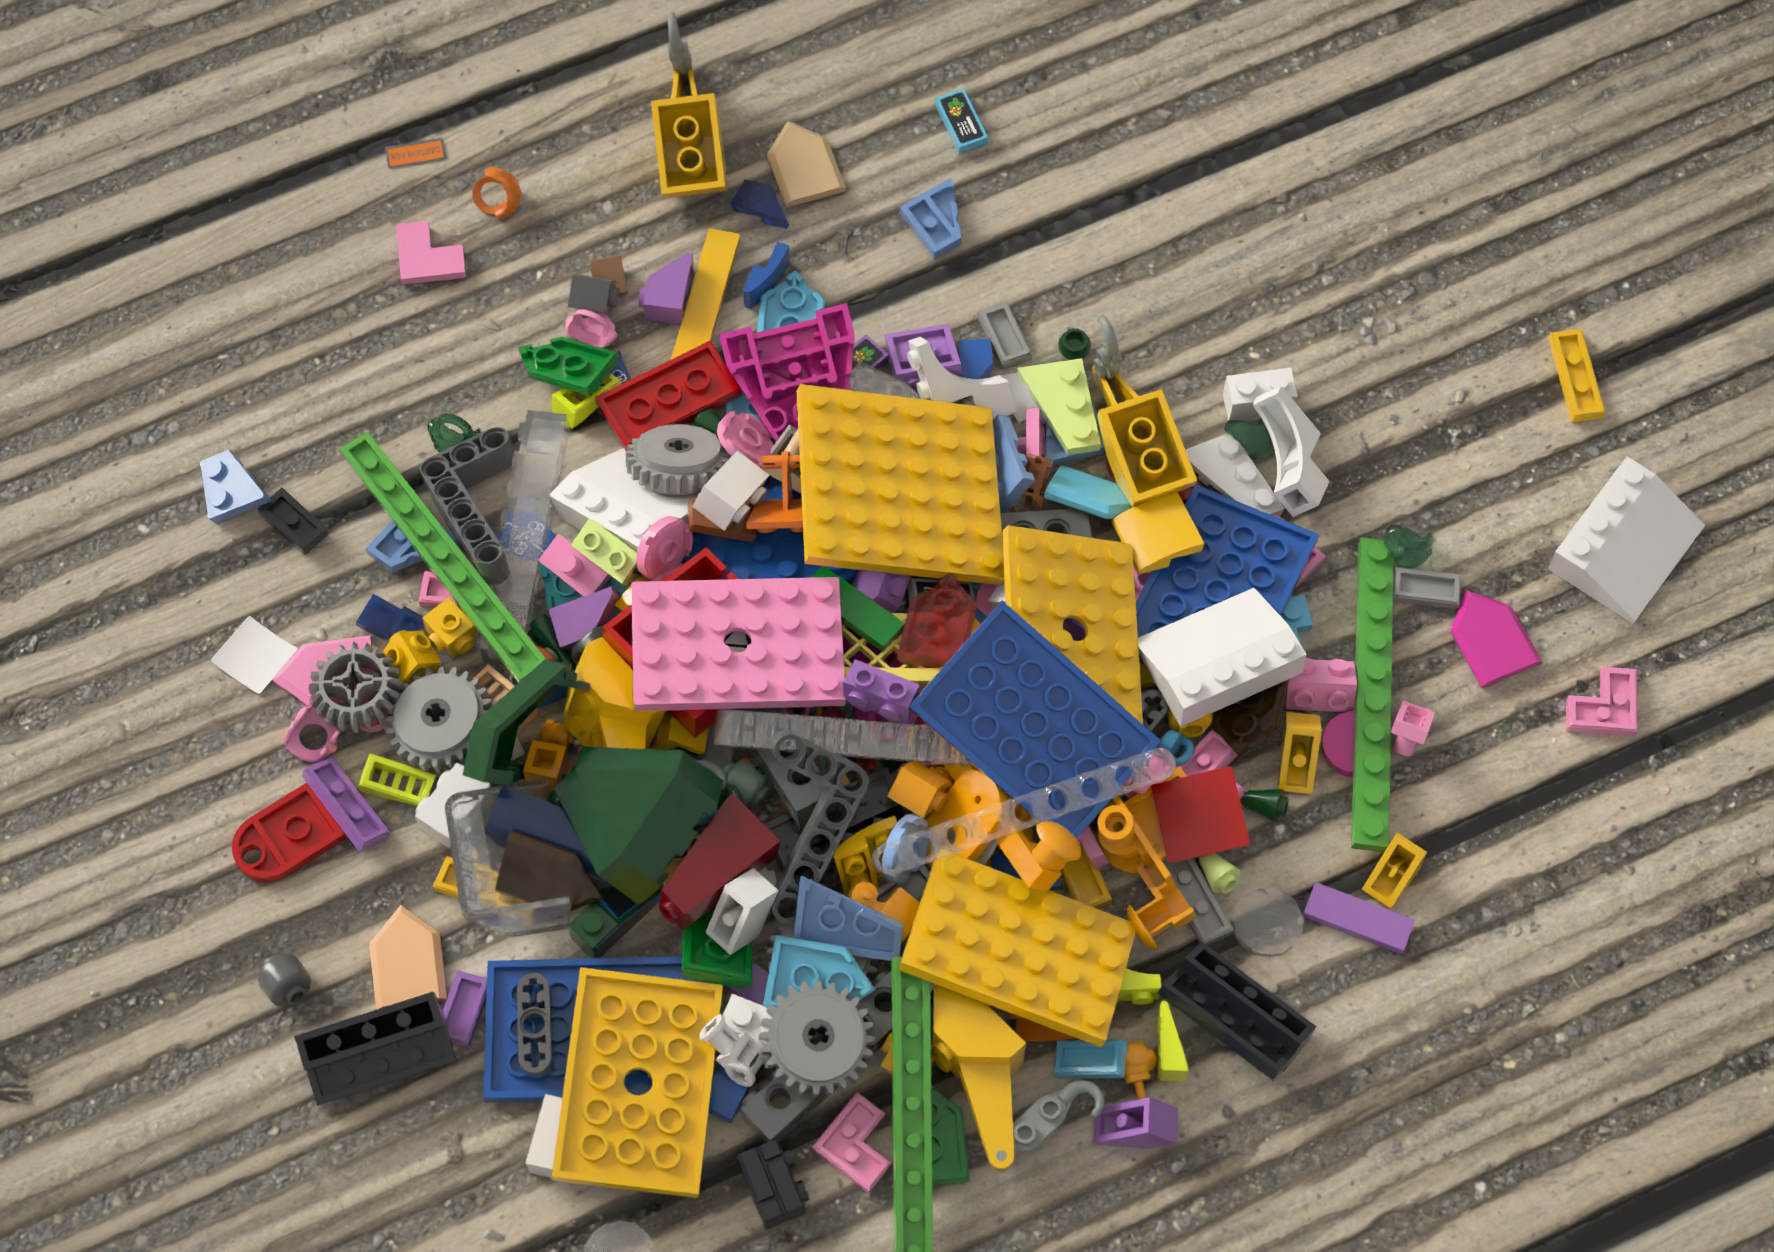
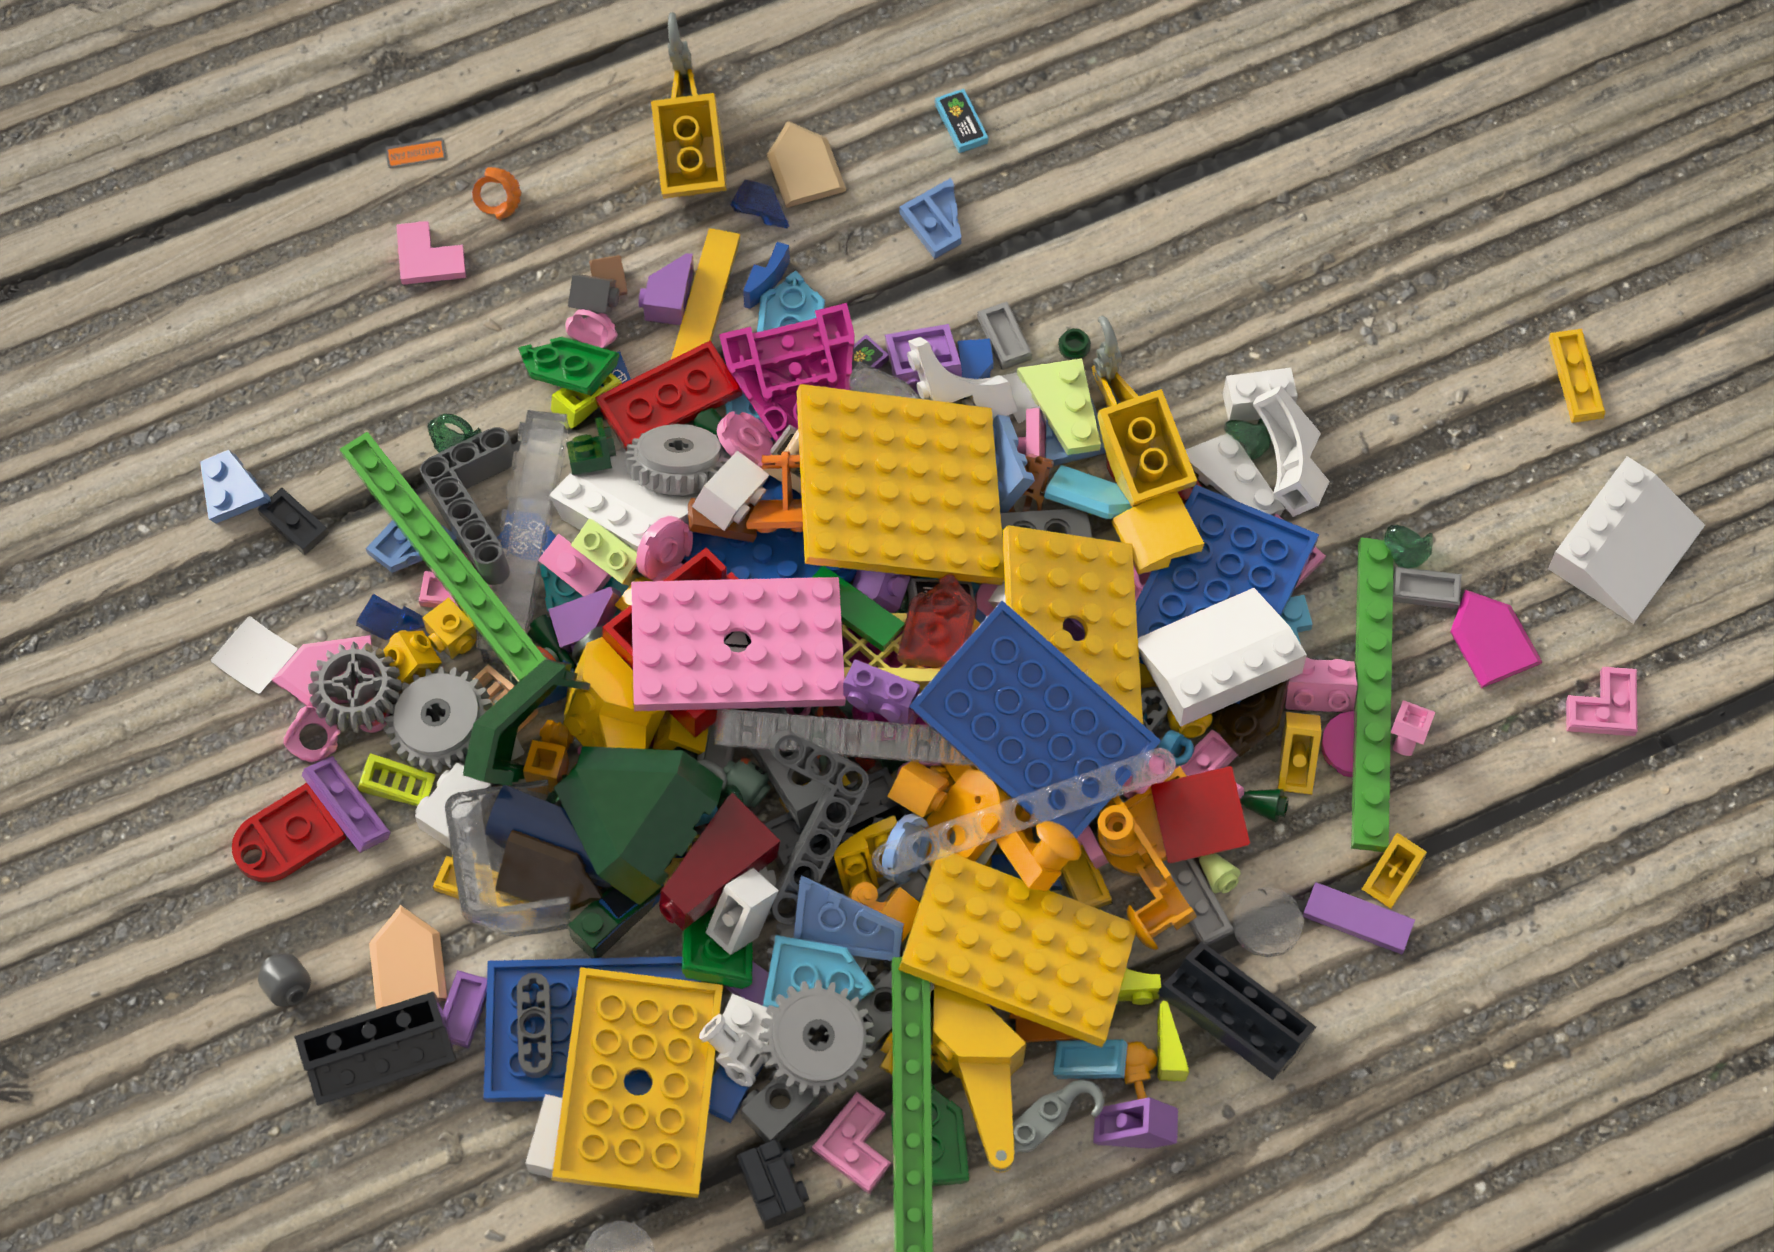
(591, 453): none -> dark green bracket

